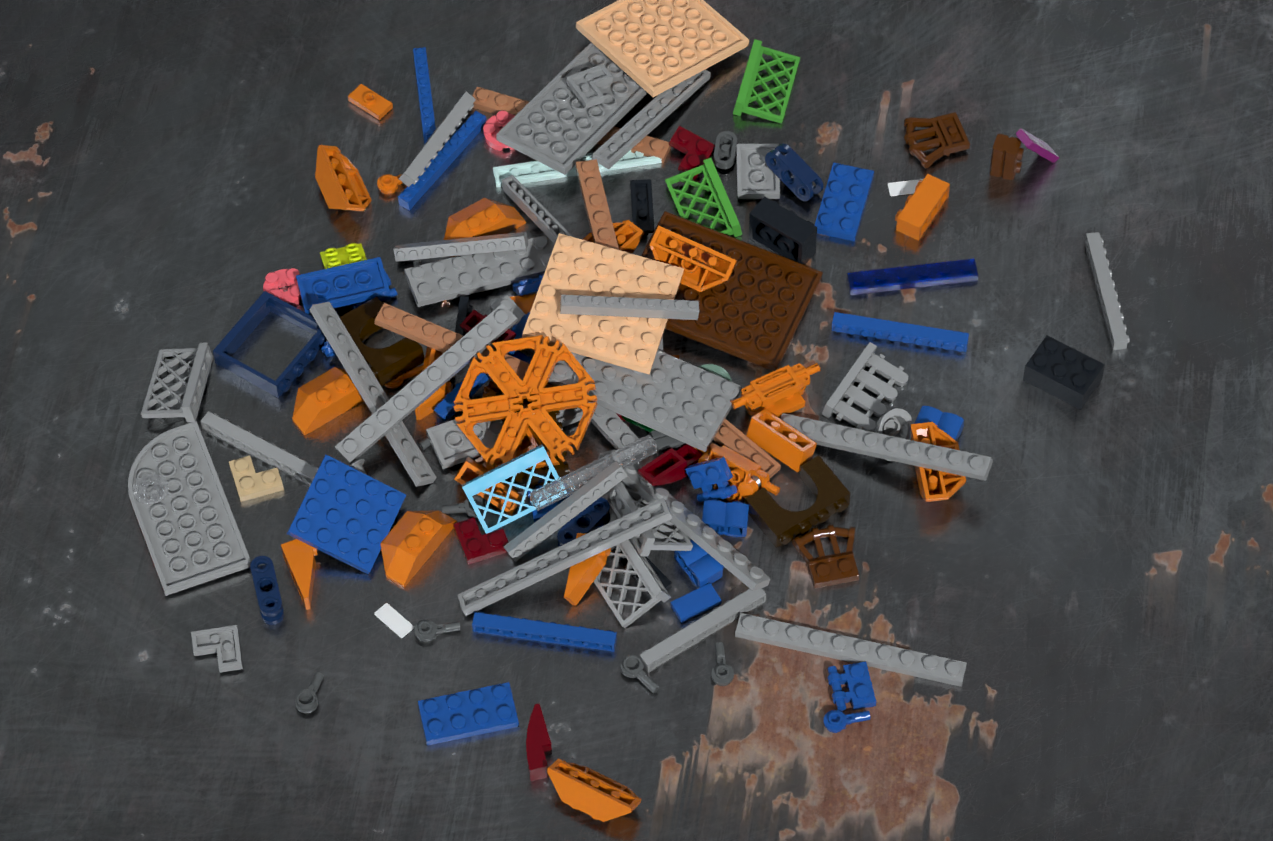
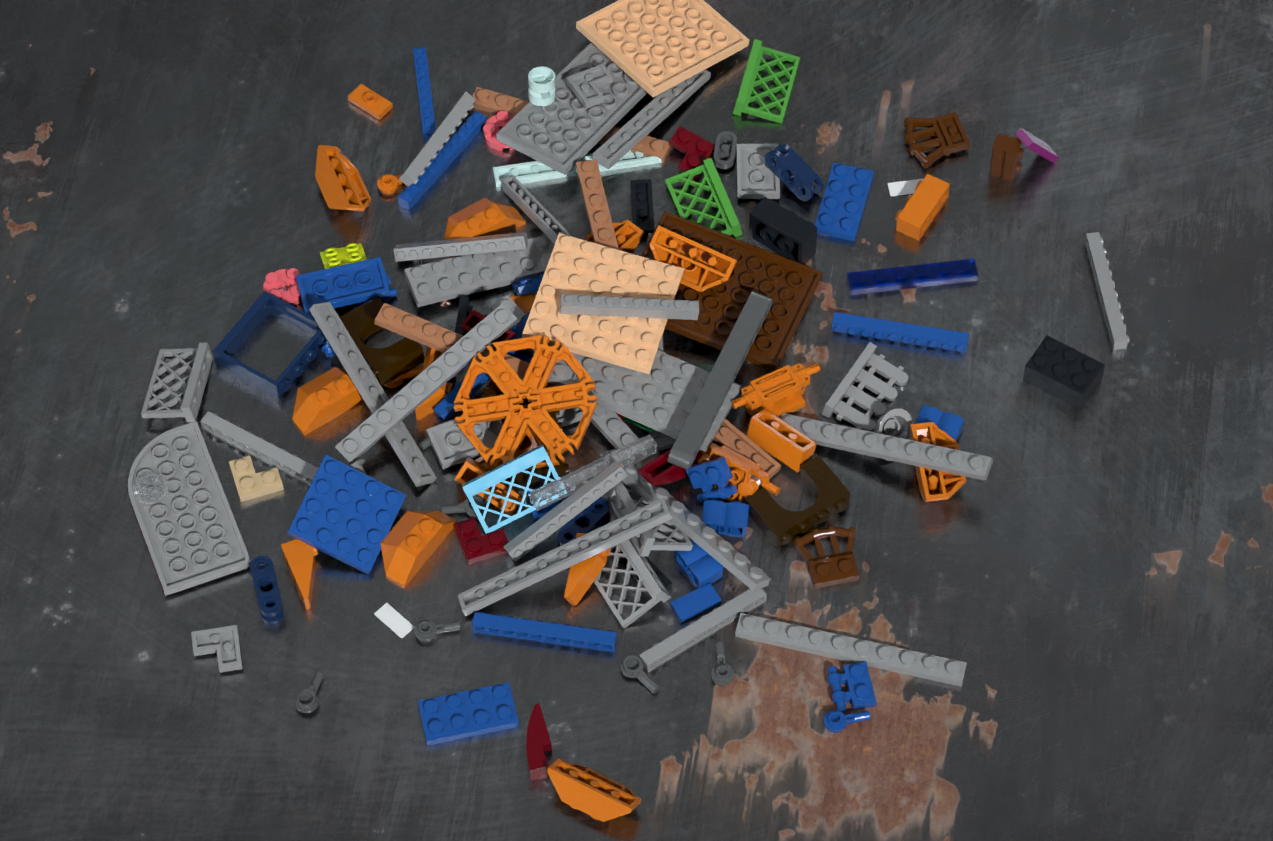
(541, 86): none -> light aqua wheel
(720, 381): none -> dark grey beam

